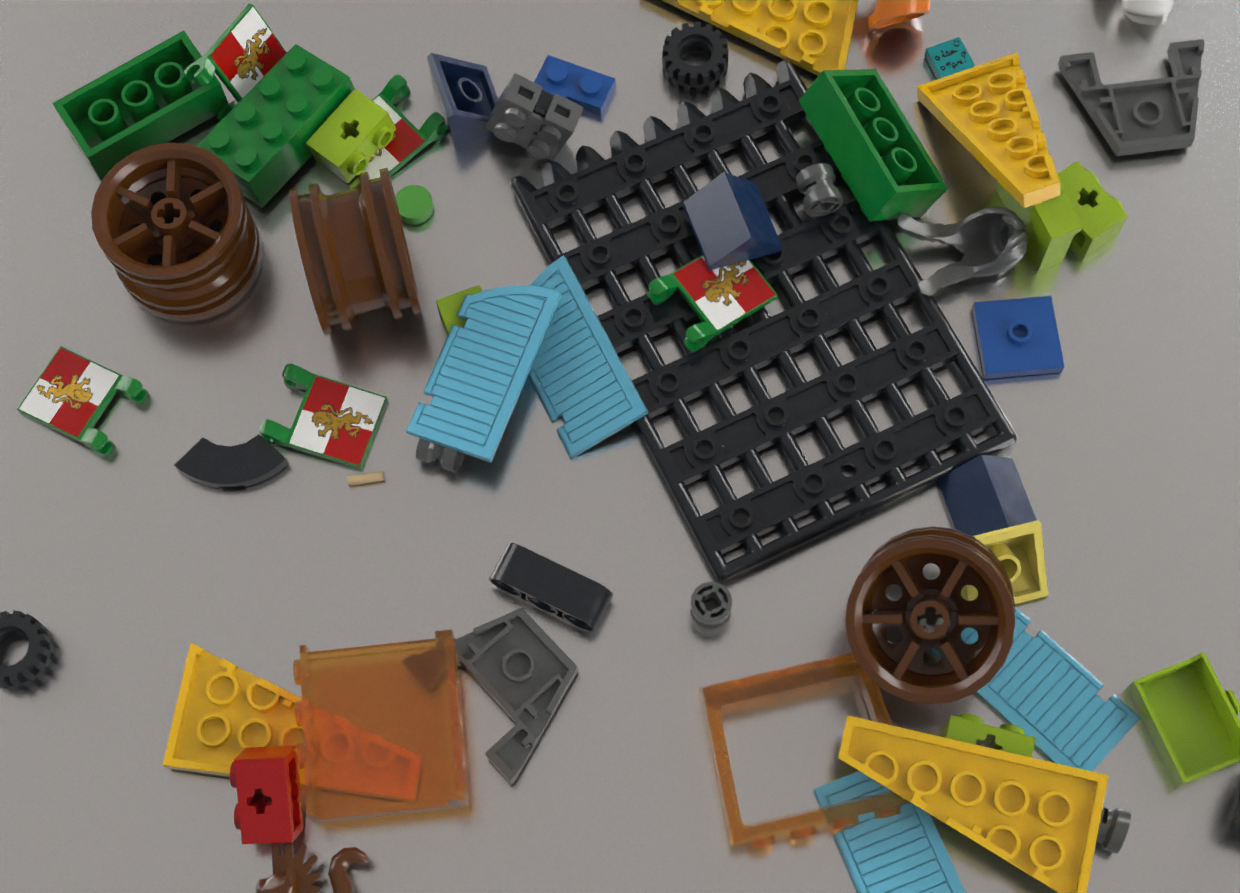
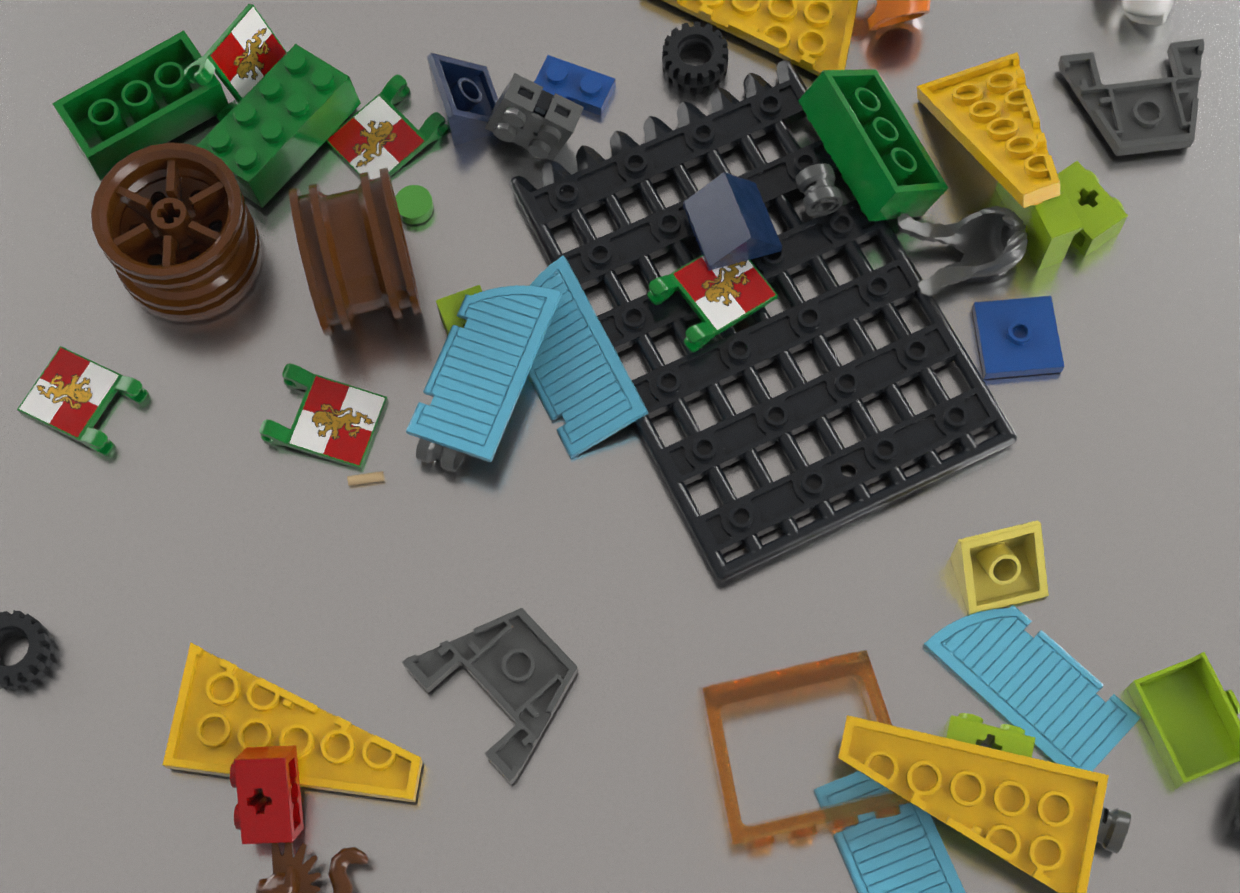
(231, 465): black tile -> none
(351, 136): lime brick -> none
(381, 729): clear orange panel -> none
(551, 587): black beam -> none
(708, 615): dark grey wheel -> none
(901, 664): reddish brown wheel -> none
(948, 58): teal tile -> none
(985, 496): dark blue slope -> none

